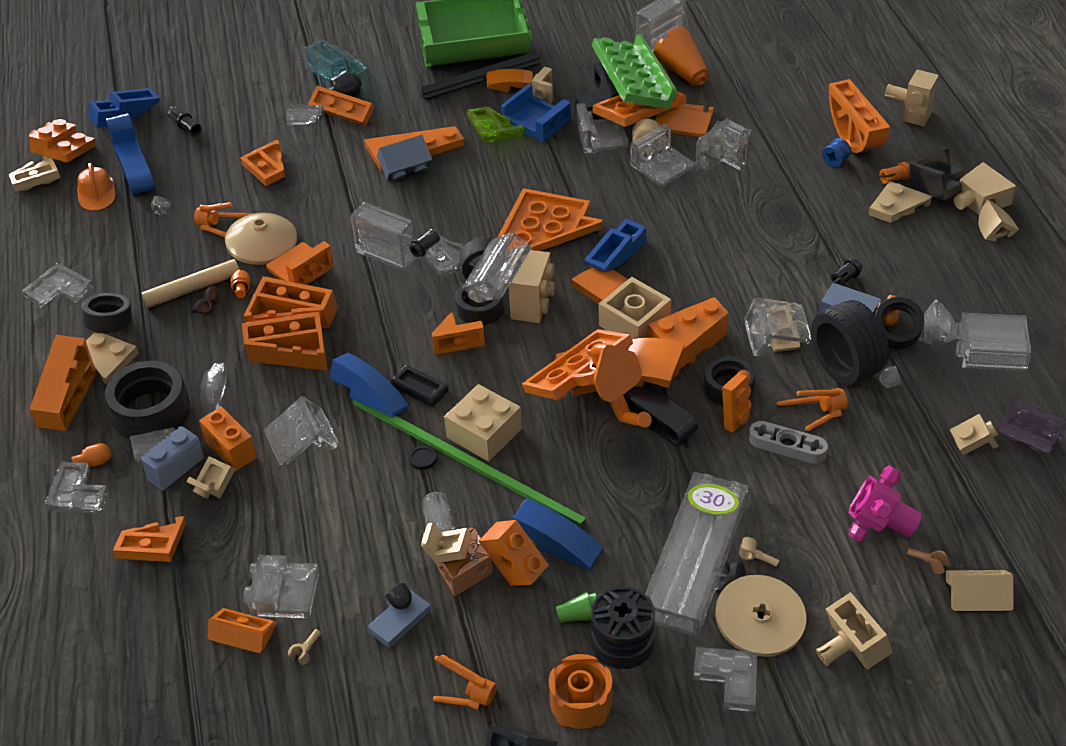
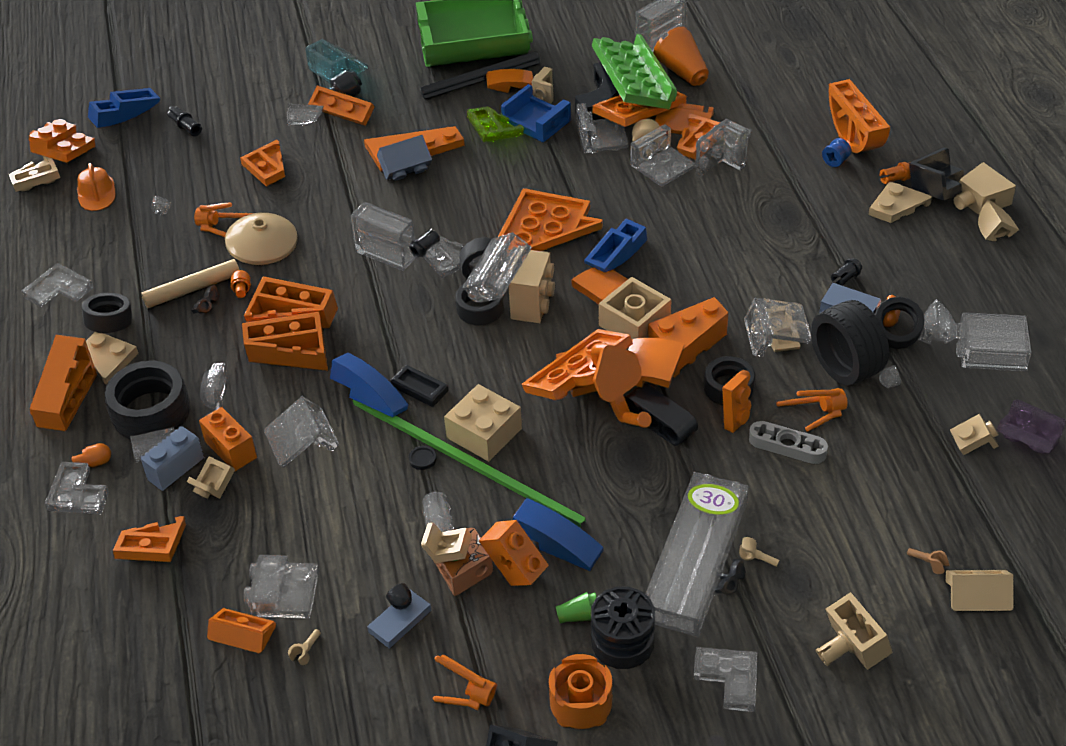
(130, 154): blue beam -> none
(302, 263): orange bracket -> none
(452, 337): orange slope -> none
(697, 127): none -> orange wing
(738, 613): tan piece -> none
(880, 506): dark pink piece -> none
(917, 98): tan brick -> none

